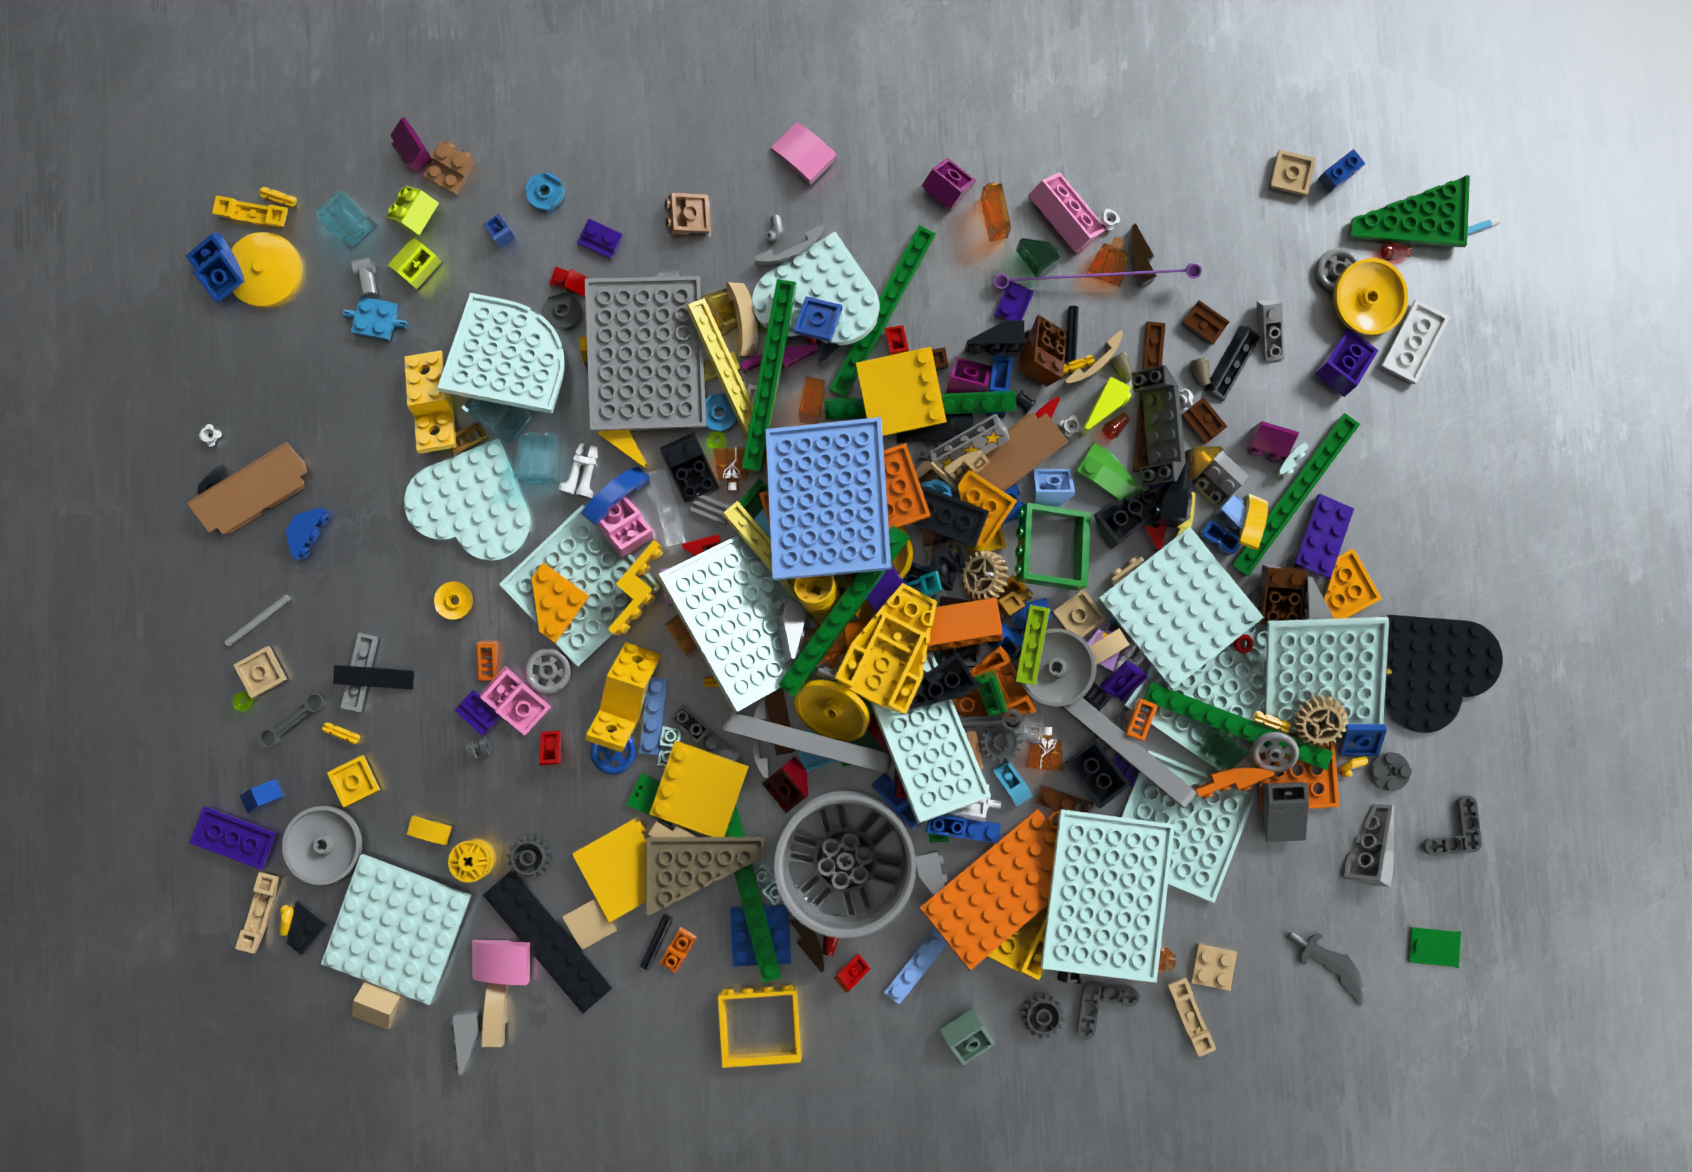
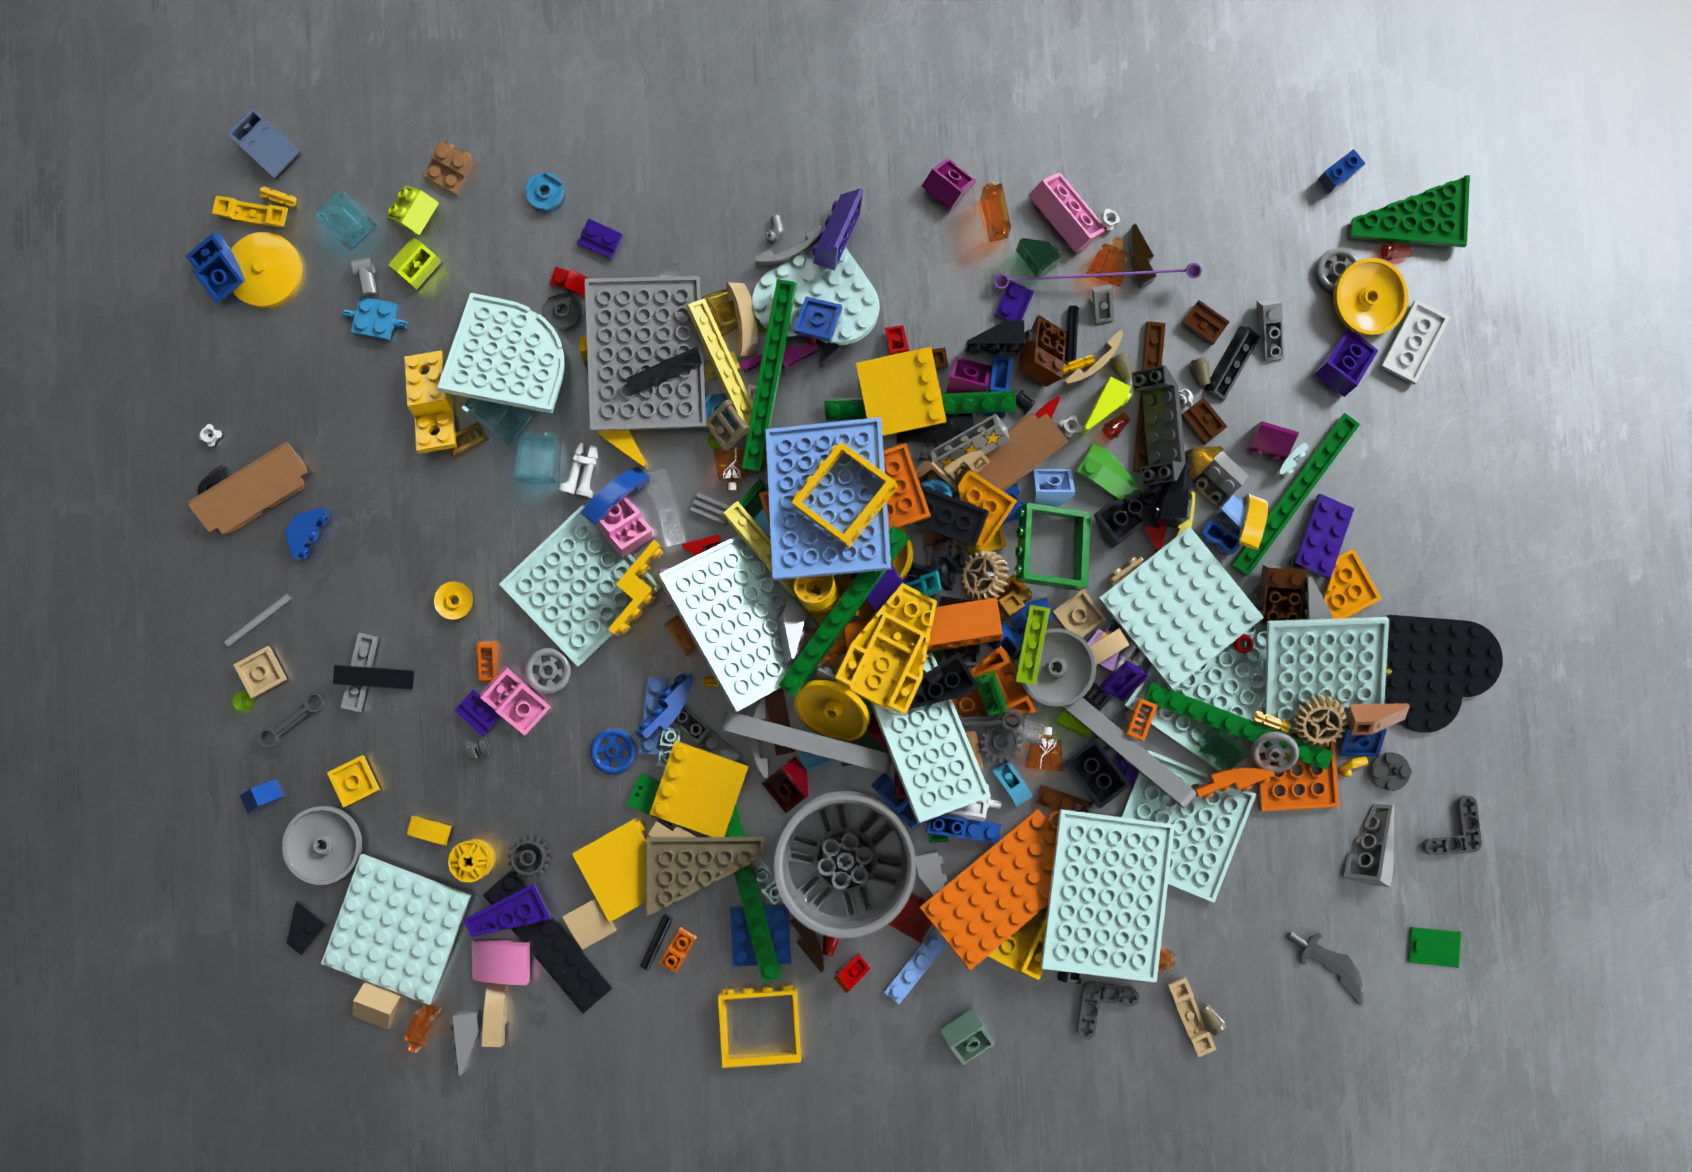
(233, 837): dark purple plate -> none
(259, 913): tan slope -> none
(263, 142): none -> sand blue slope
(286, 918): yellow arm -> none
(341, 733): yellow axle -> none
(410, 146): magenta slope -> none
(422, 1026): none -> clear orange torso
(471, 501): light aqua plate -> none
(499, 230): blue slope -> none
(513, 911): none -> dark purple wing
(550, 748): red slope -> none
(555, 601): light orange plate -> none
(623, 697): yellow bracket -> none
(664, 371): none -> black slope
(671, 701): none -> blue slope
(687, 213): medium nougat plate -> none
(689, 467): black slope -> none
(721, 427): none -> dark tan plate
(804, 152): bright pink slope -> none
(812, 400): clear orange window -> none
(838, 229): none -> dark purple slope
(869, 511): none -> yellow window
(888, 302): green plate -> none
(911, 919): none -> clear red tile
(1046, 1026): dark grey gear -> none
(1068, 721): none -> clear neon green slope
(1102, 304): none -> light grey slope
(1212, 1020): none -> dark tan cone
(1213, 967): tan plate -> none
(1285, 811): dark grey slope -> none
(1292, 173): tan plate -> none
(1371, 718): none -> nougat slope
(1483, 225): medium azure bar -> none

